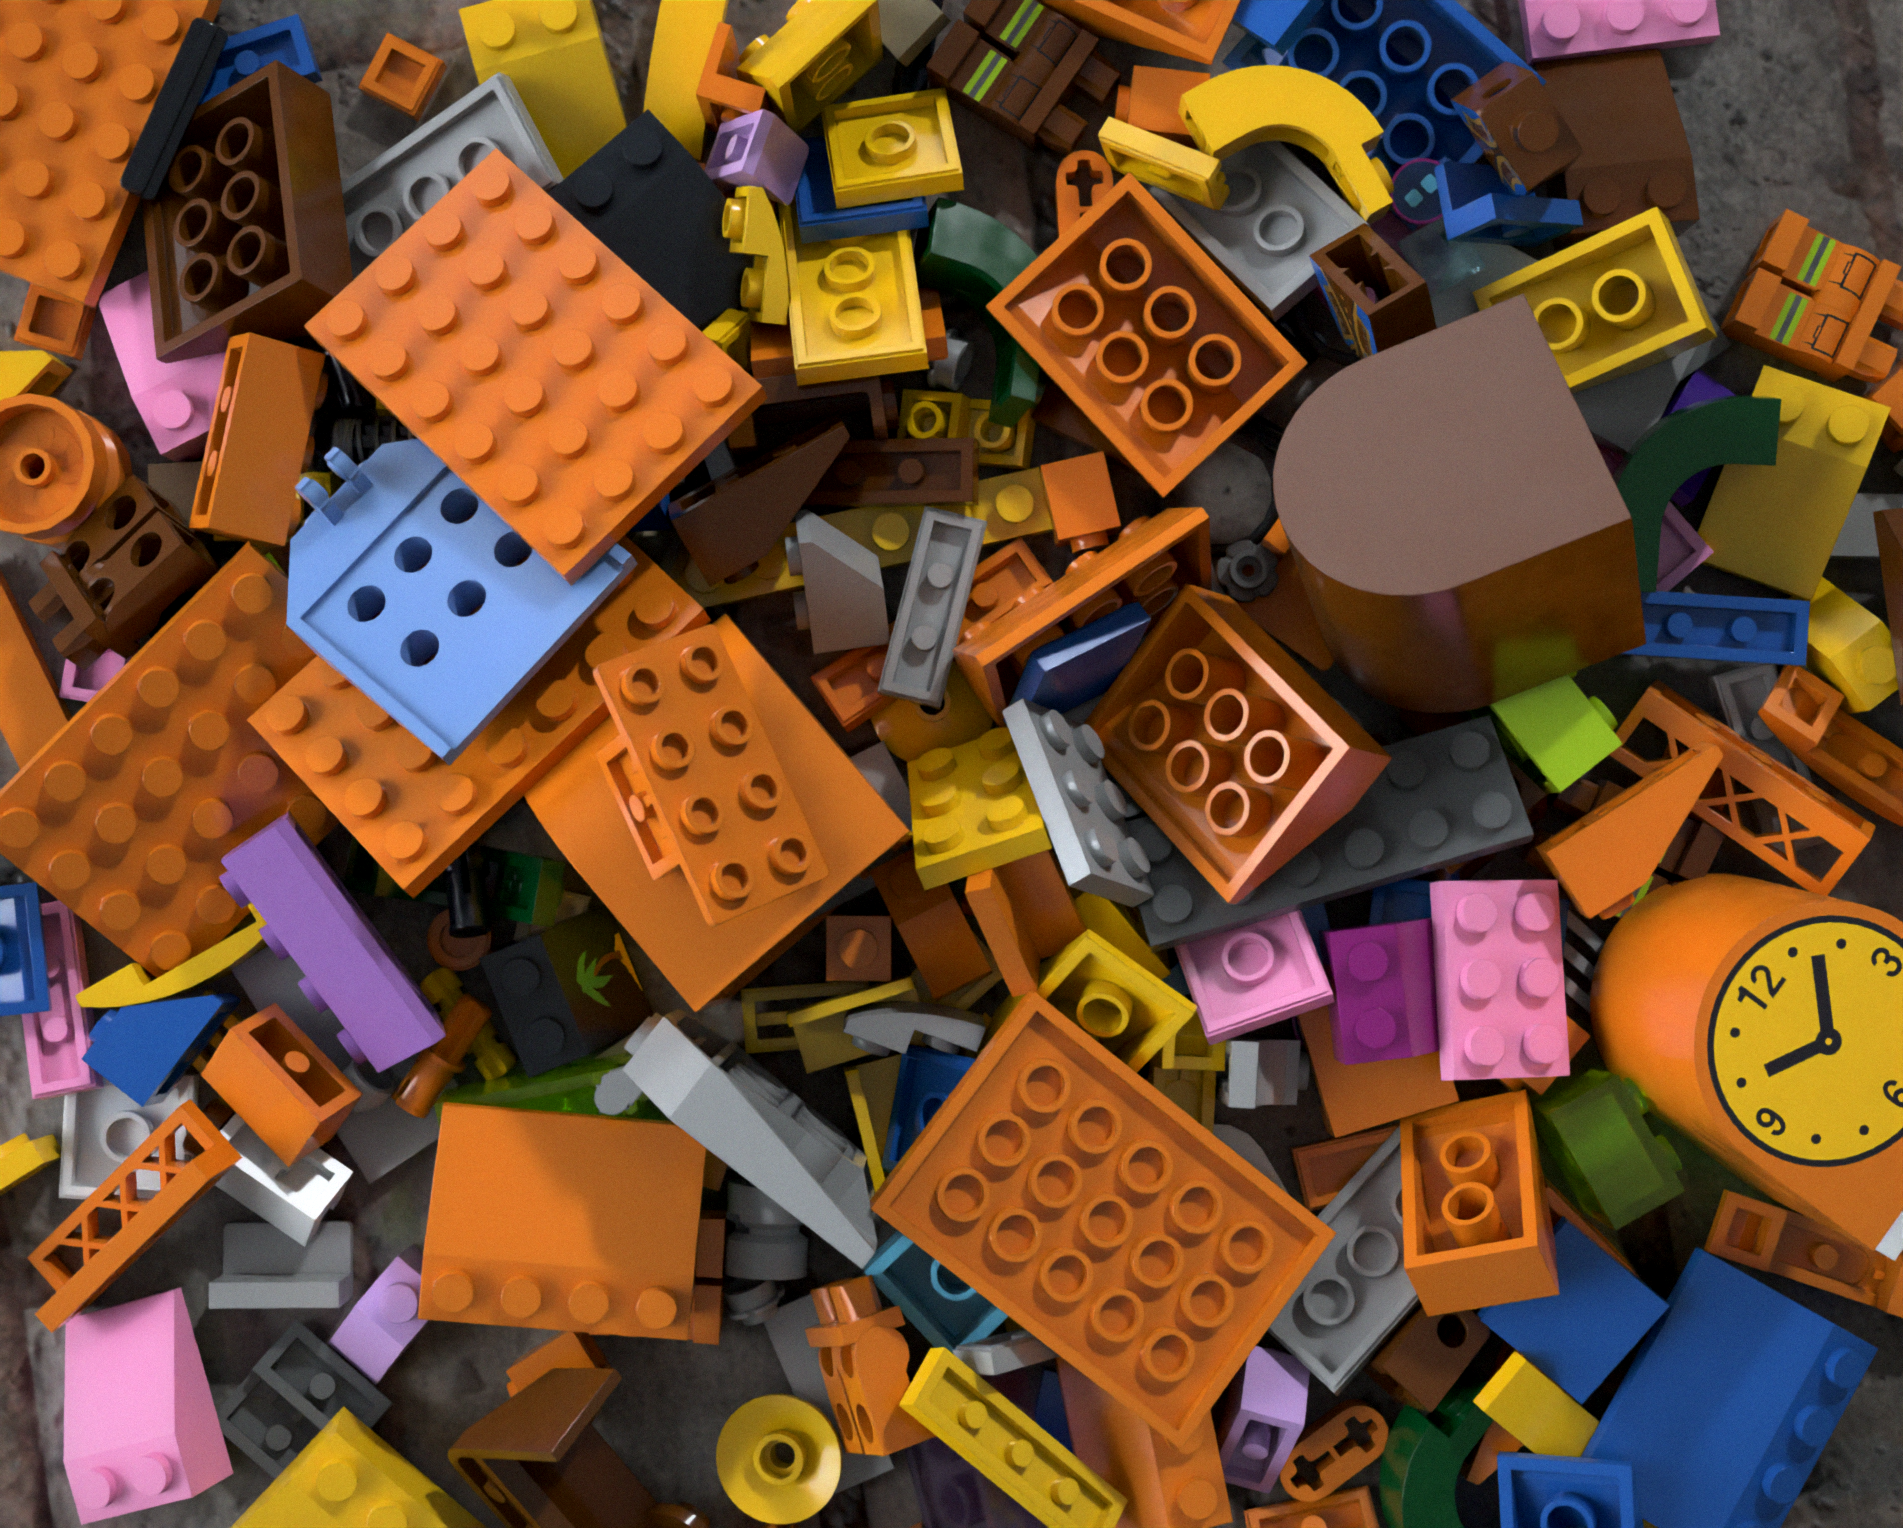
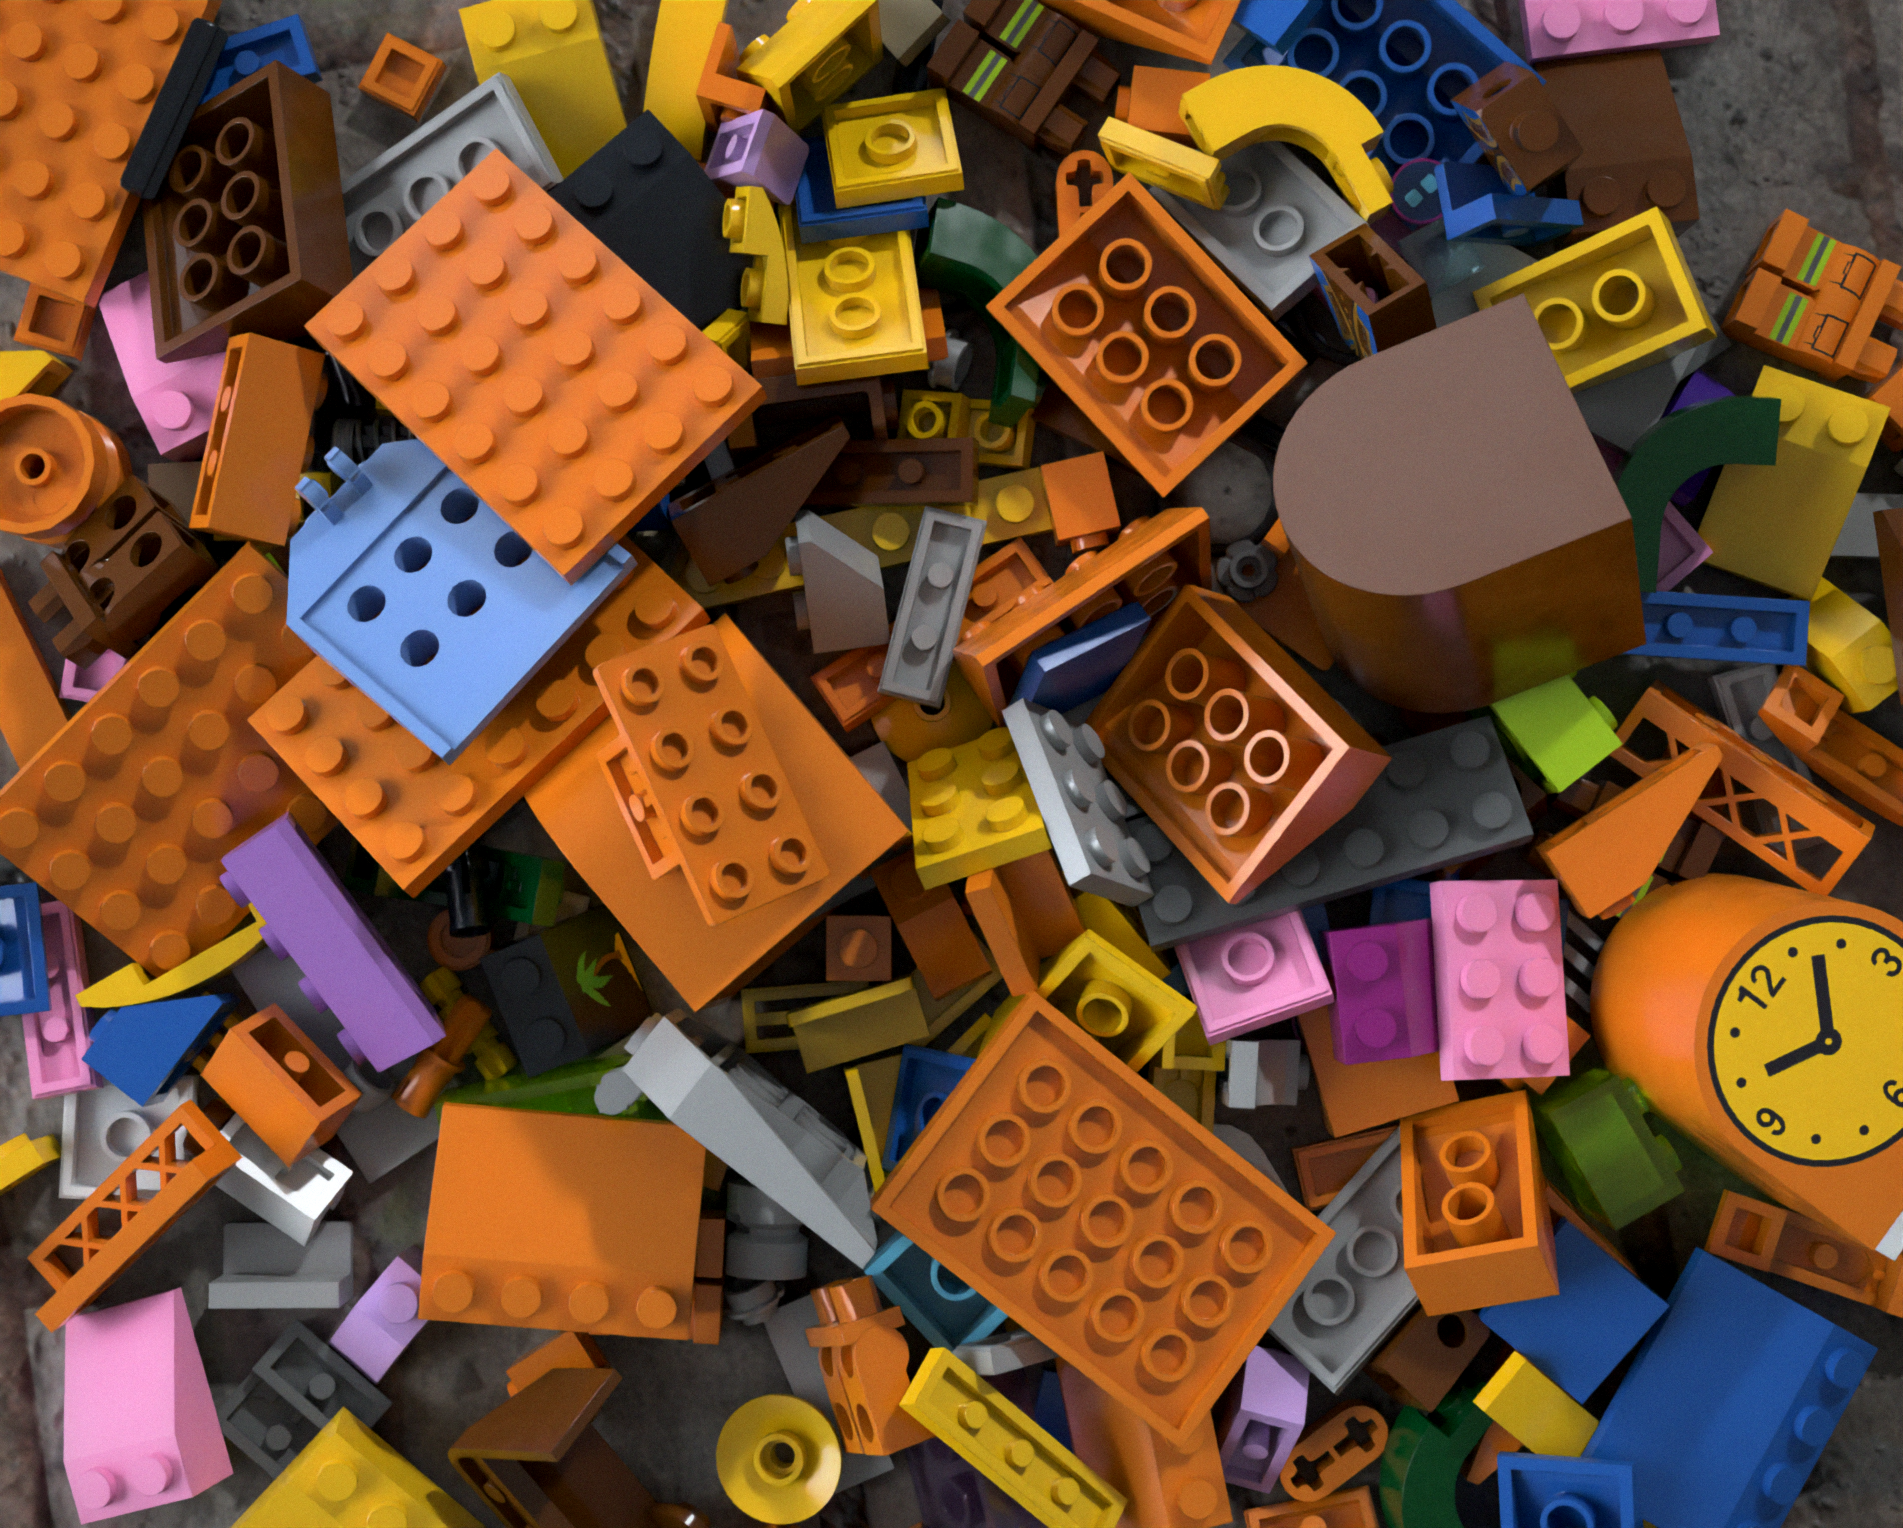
(892, 1023): light grey slope -> none

